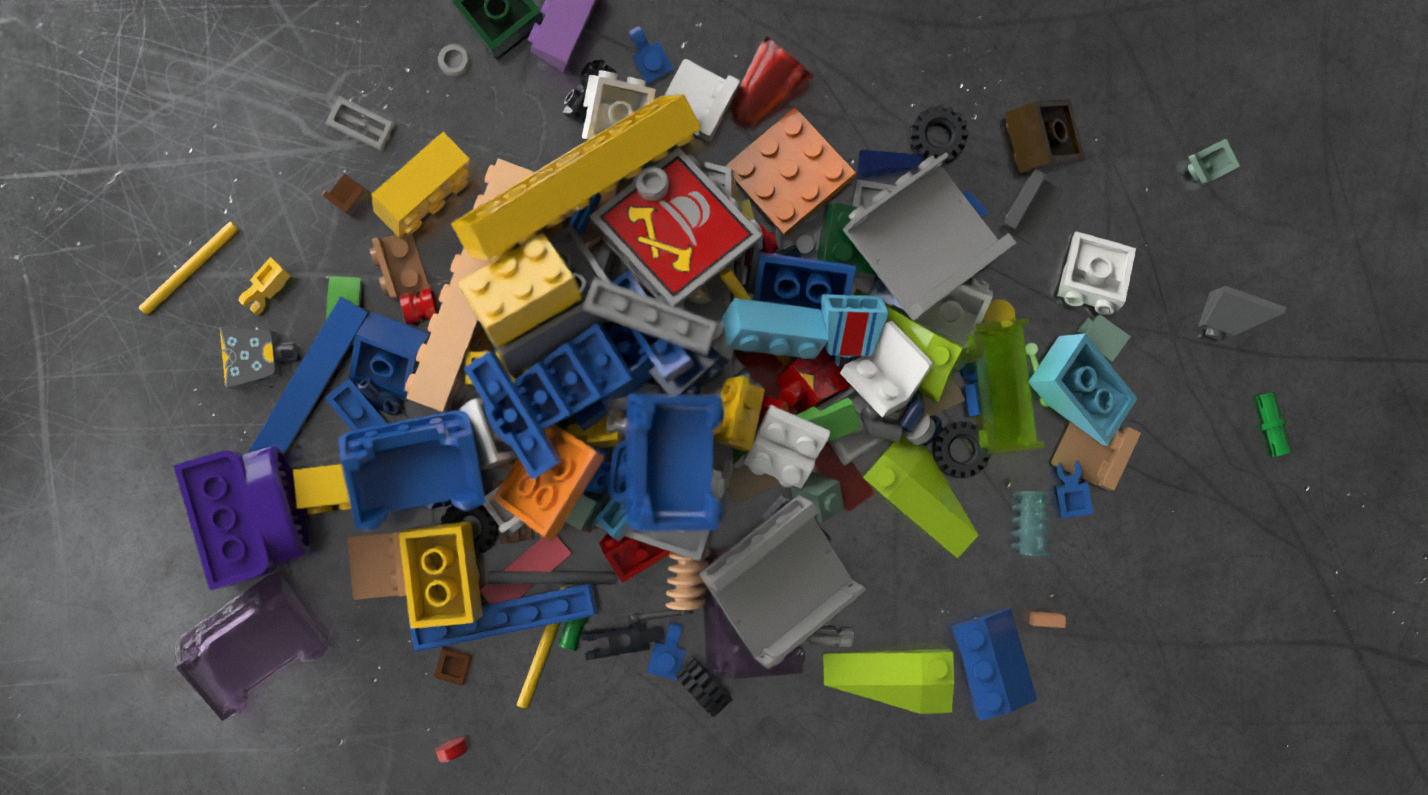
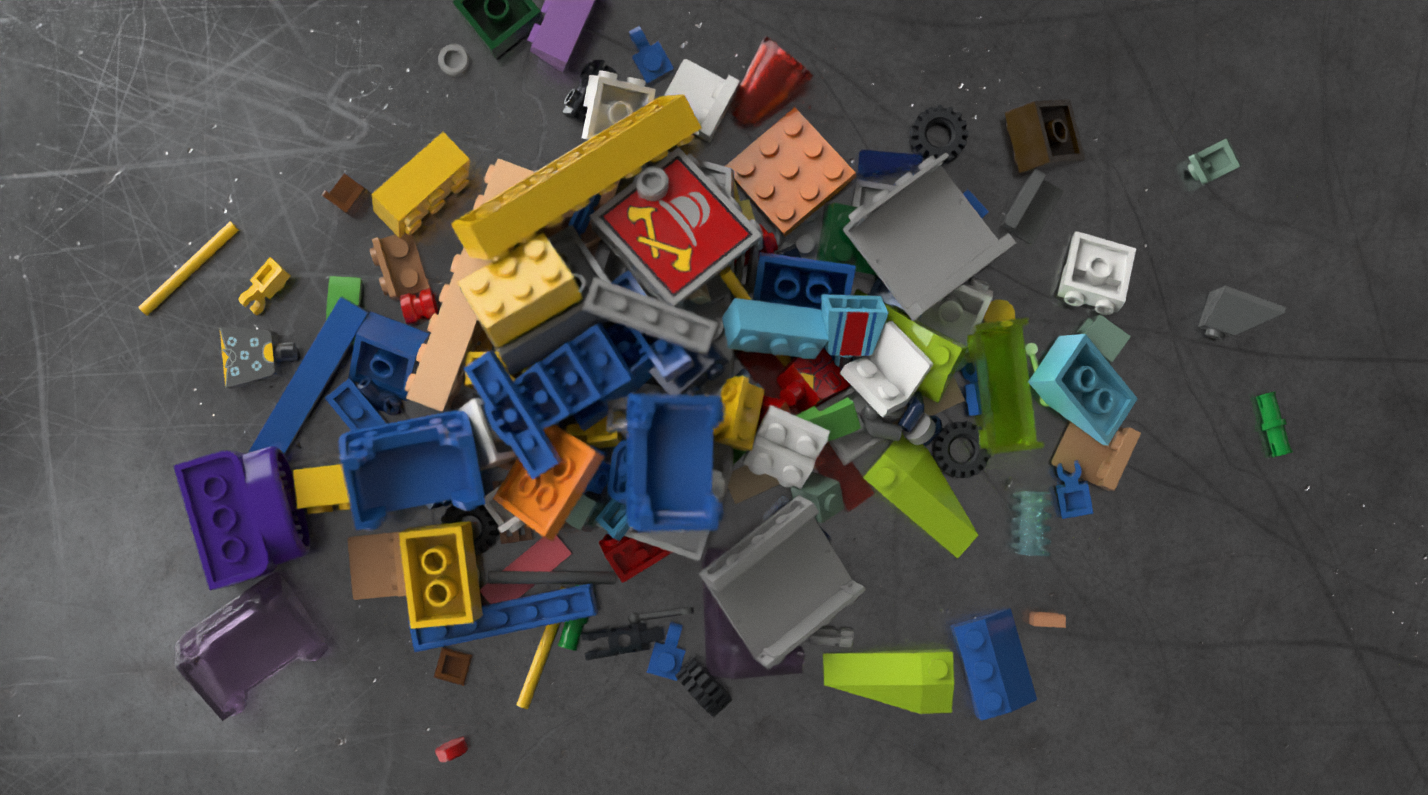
(384, 135): light grey tile -> none
(687, 583): light nougat piece -> none

